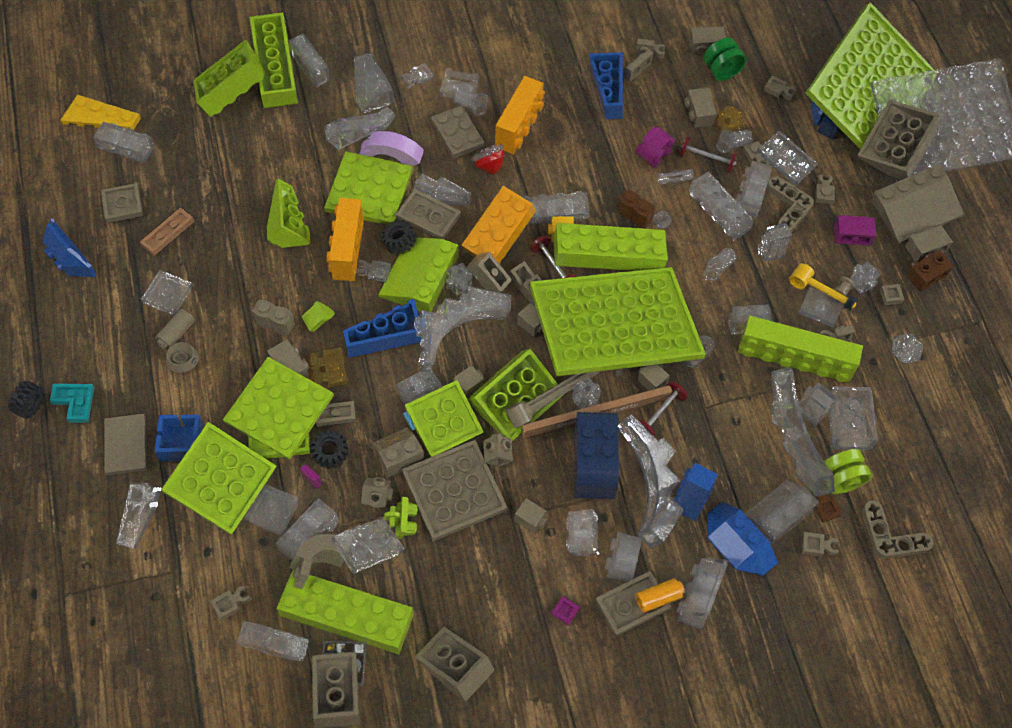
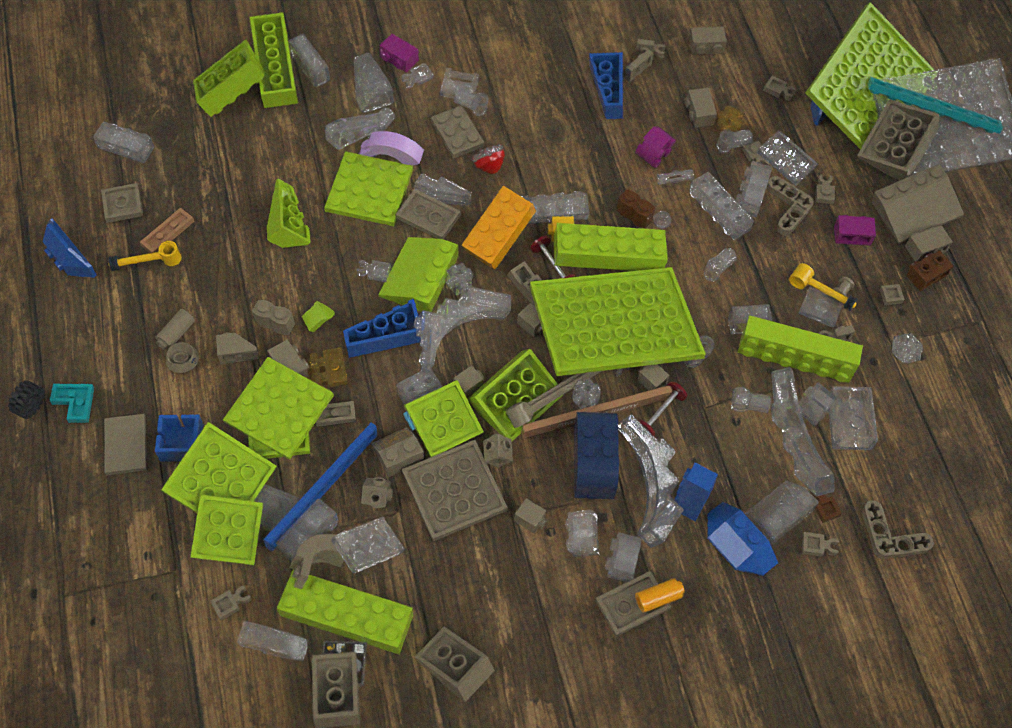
(91, 112): yellow wing -> none
(138, 511): clear slope -> none
(167, 253): none -> yellow piece
(167, 292): clear plate -> none
(226, 530): none -> lime plate
(234, 348): none -> dark tan slope
(311, 476): magenta tile -> none
(322, 485): none -> blue tile
(329, 460): black tyre -> none
(345, 239): light orange brick -> none
(396, 245): black tyre -> none
(399, 53): none -> magenta brick
(399, 514): lime hips -> none
(489, 272): dark tan brick -> none
(519, 115): light orange brick -> none
(565, 610): magenta tile -> none
(685, 147): axle -> none
(701, 591): clear slope -> none
(724, 59): green wheel -> none
(745, 400): none -> clear piece
(774, 242): clear brick -> none
(828, 127): dark blue brick -> none
(848, 470): lime wheel -> none
(865, 277): clear brick -> none
(940, 107): none -> teal plate

